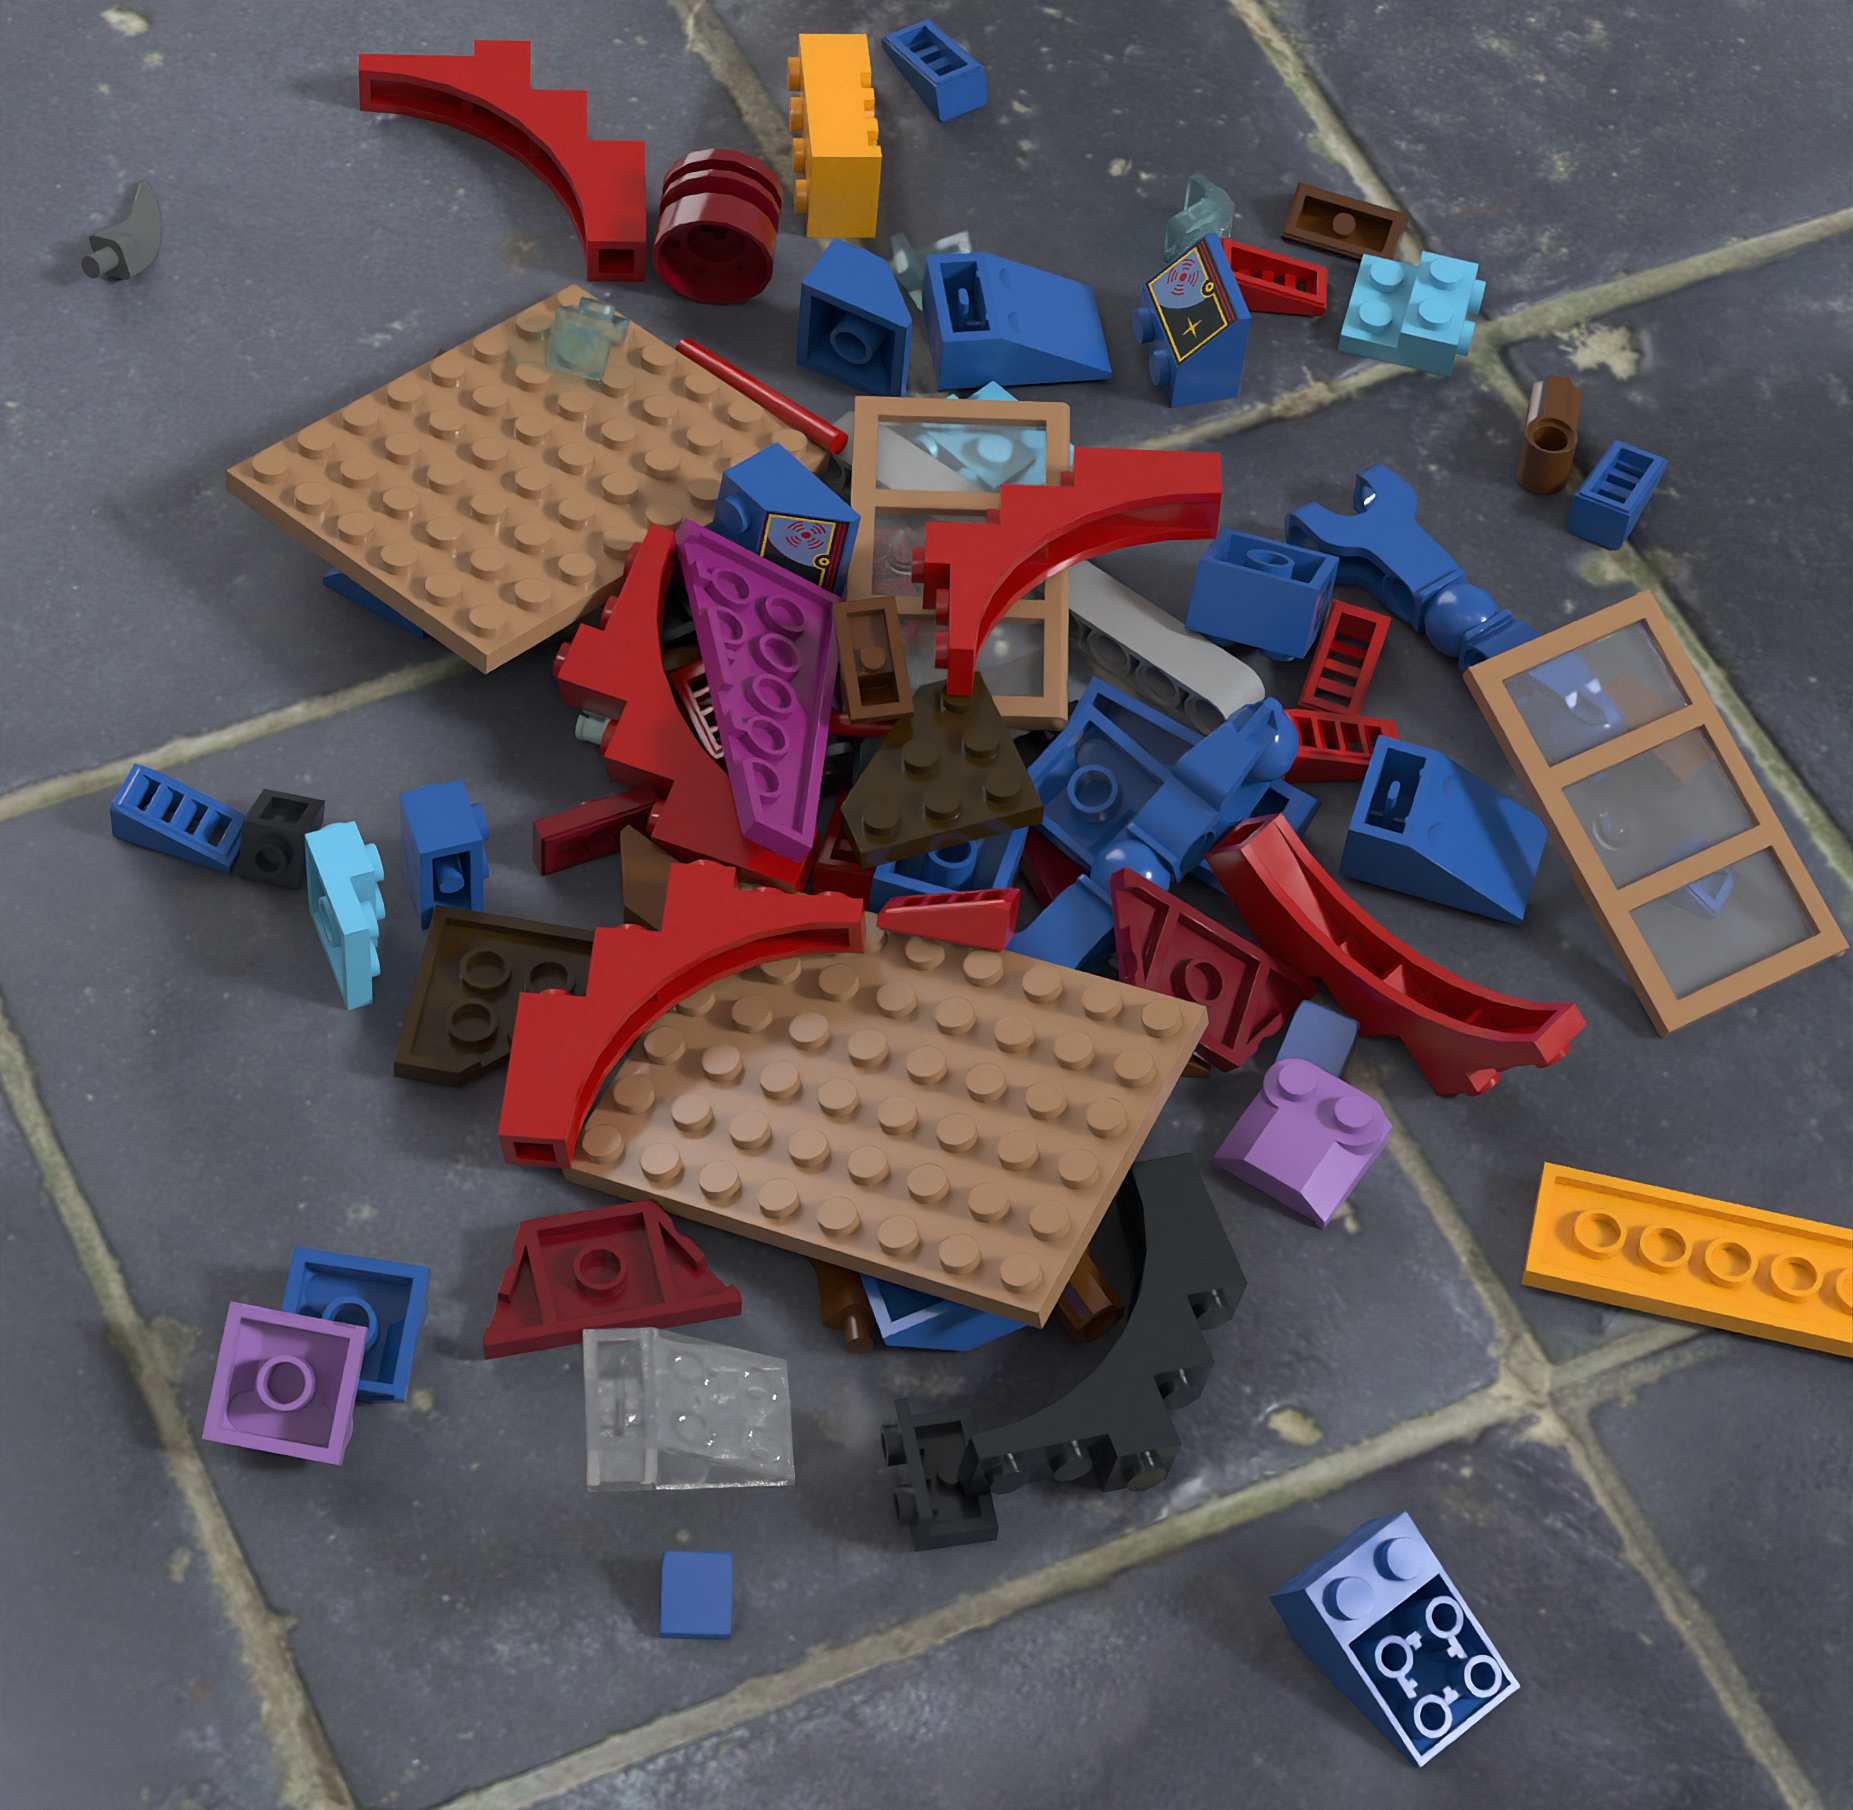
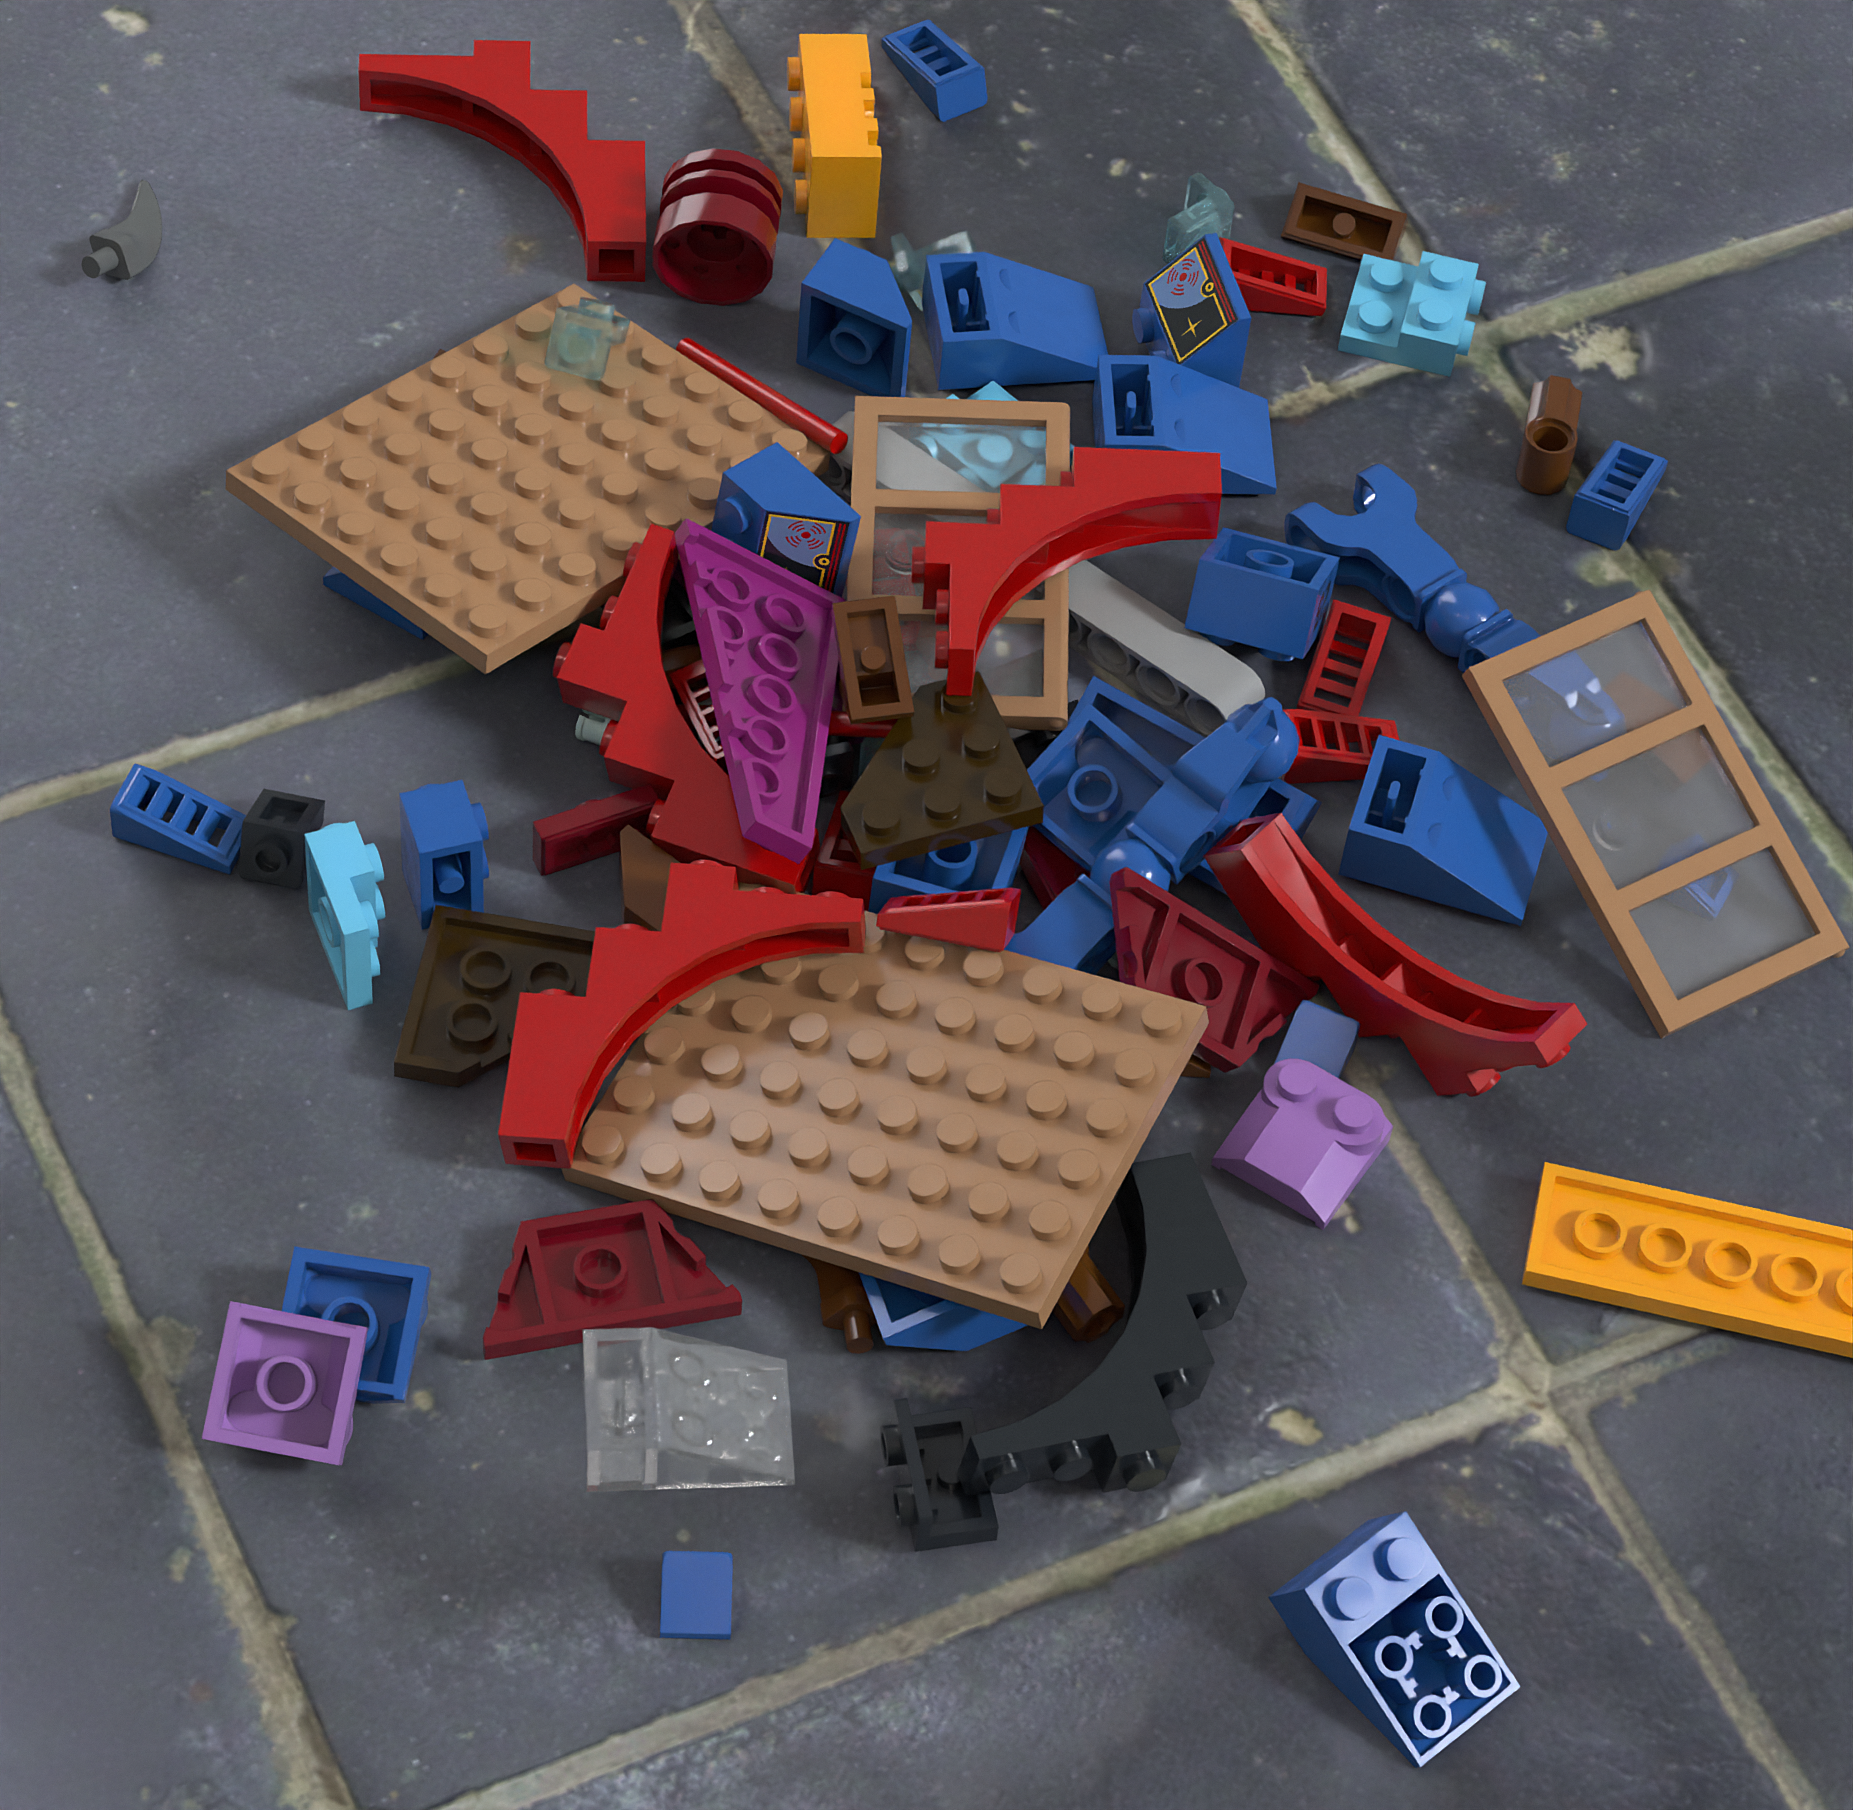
(1170, 407): none -> blue slope

